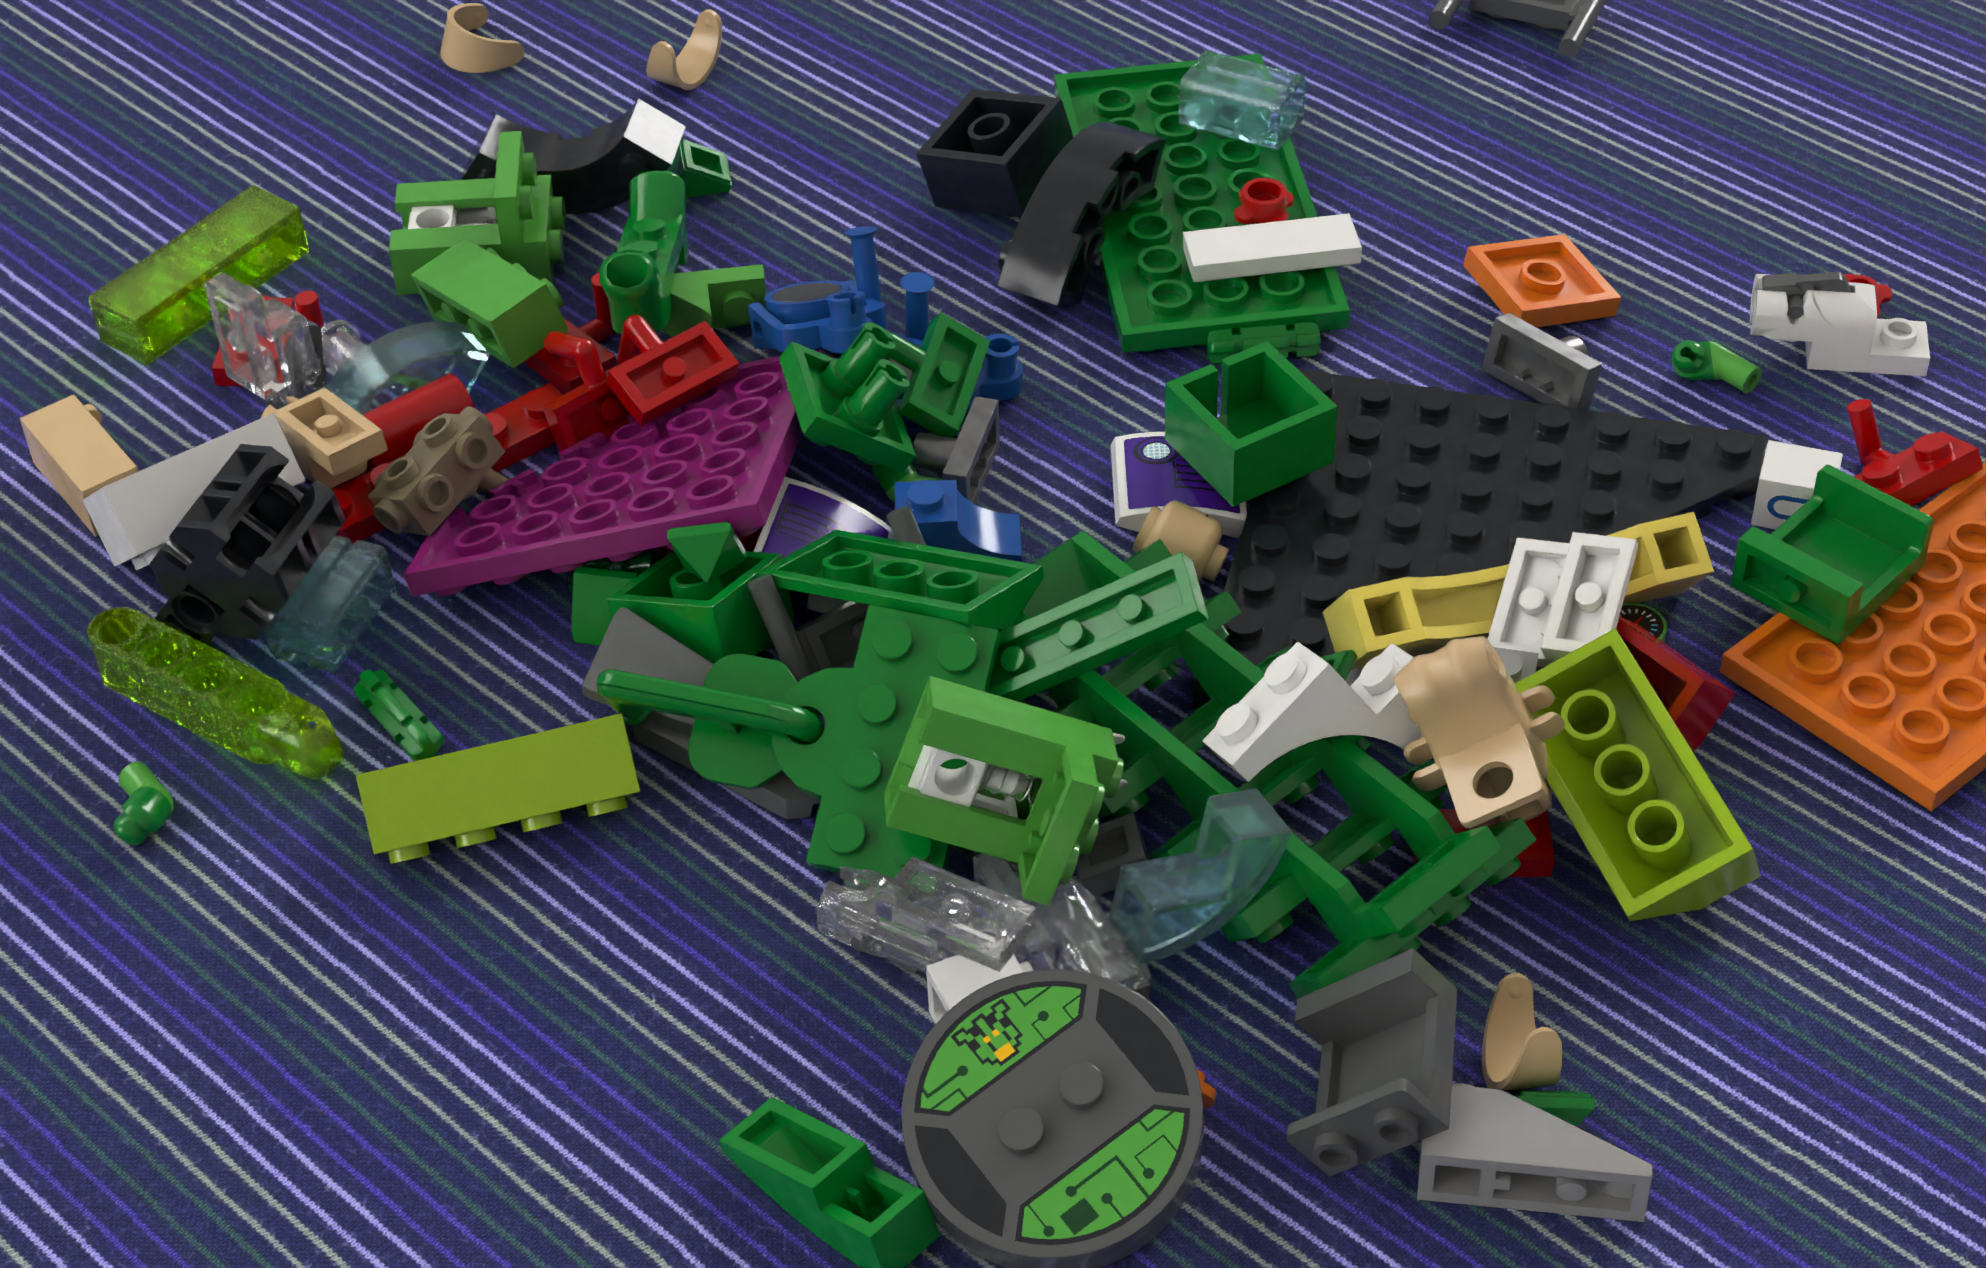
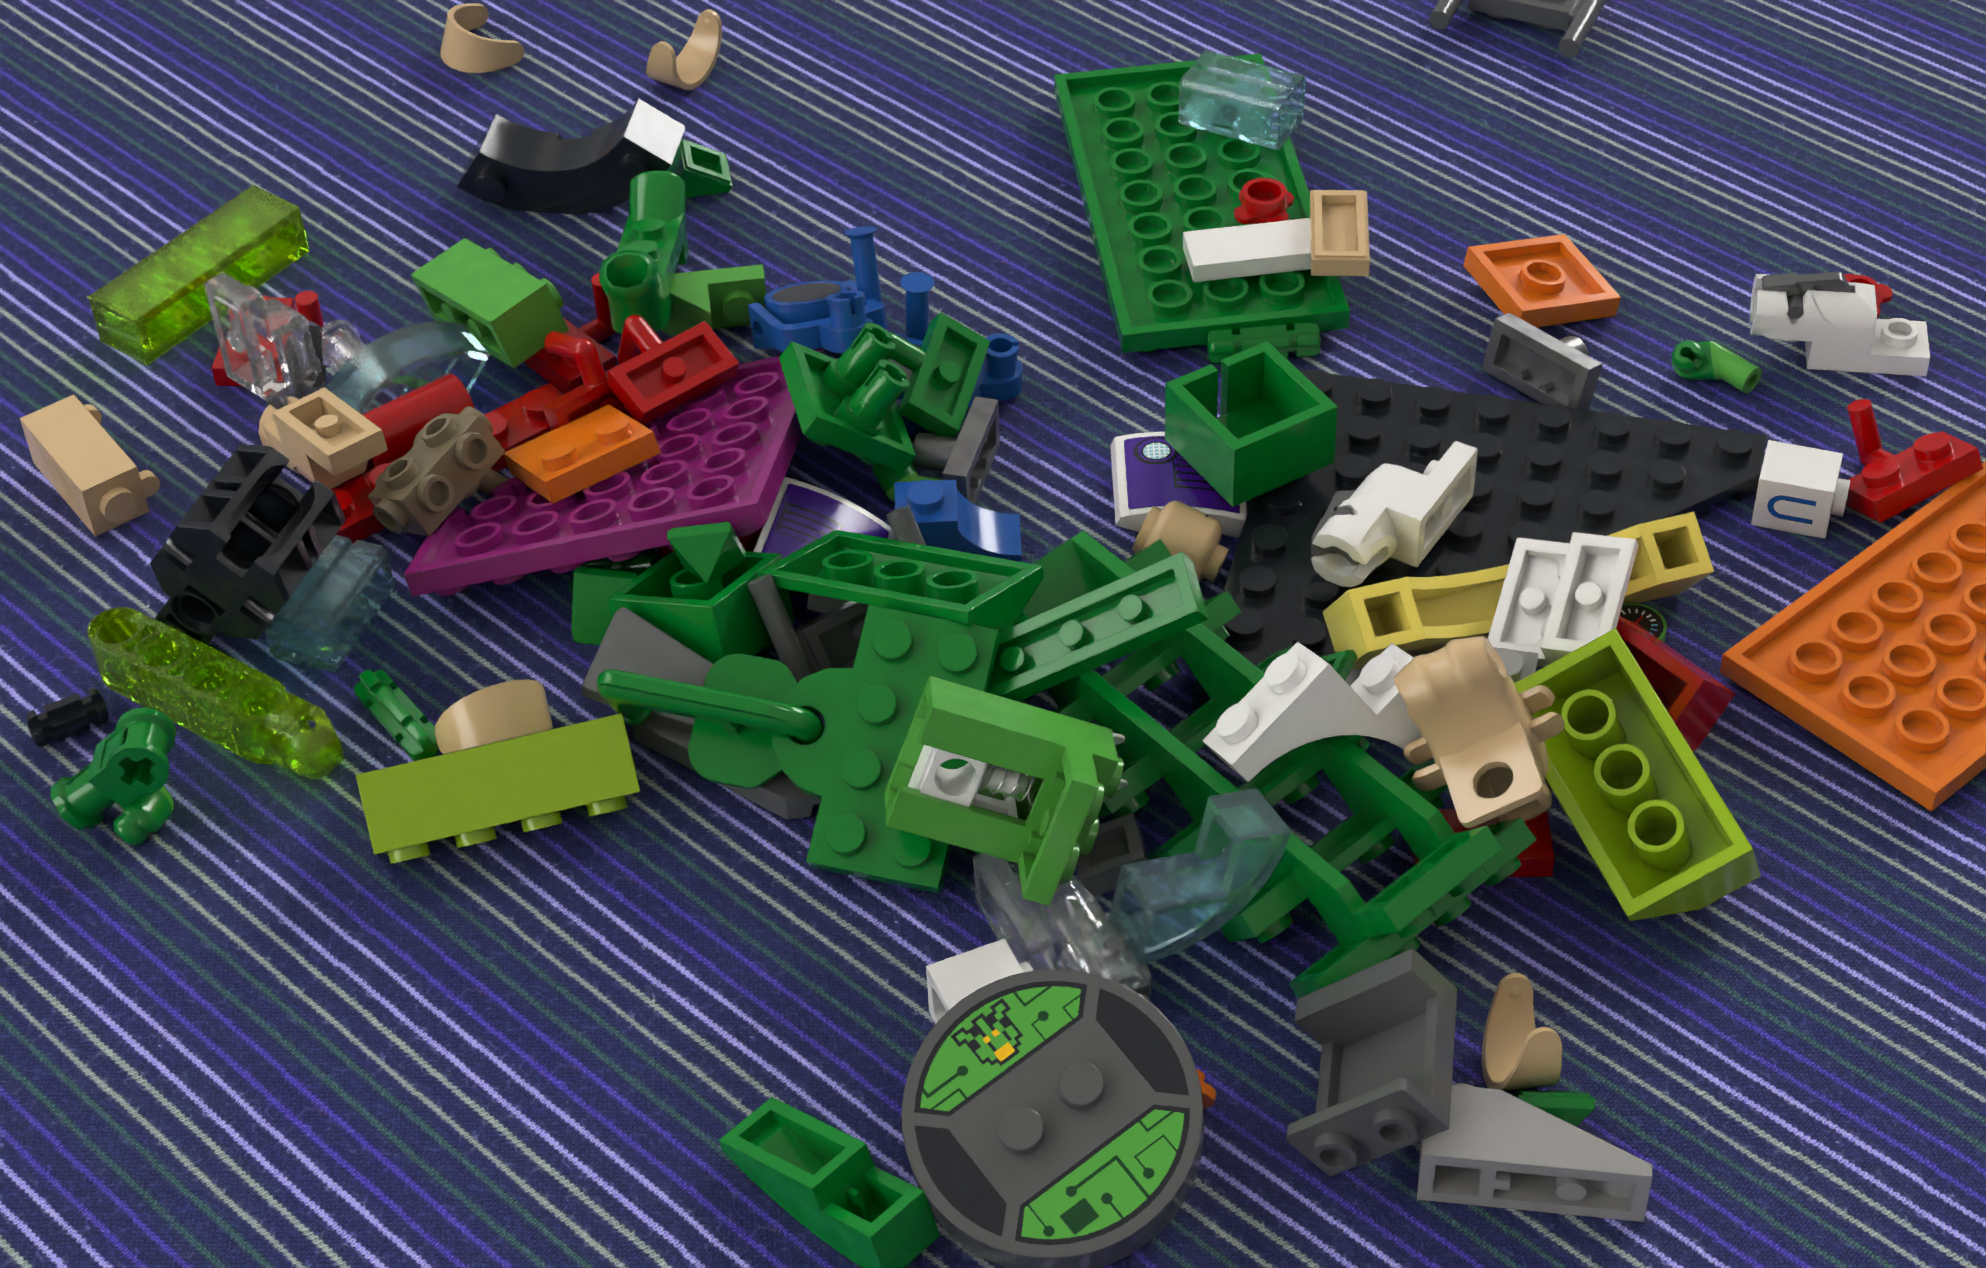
(67, 717): none -> black piece
(123, 768): none -> green connector
(145, 507): white brick -> none
(494, 716): none -> tan helmet
(504, 213): bright green brick -> none
(581, 453): none -> orange plate
(923, 917): clear plate -> none
(994, 151): black brick -> none
(1062, 222): black brick -> none
(1339, 233): none -> tan tile
(1392, 516): none -> white plate
(1834, 555): green panel -> none

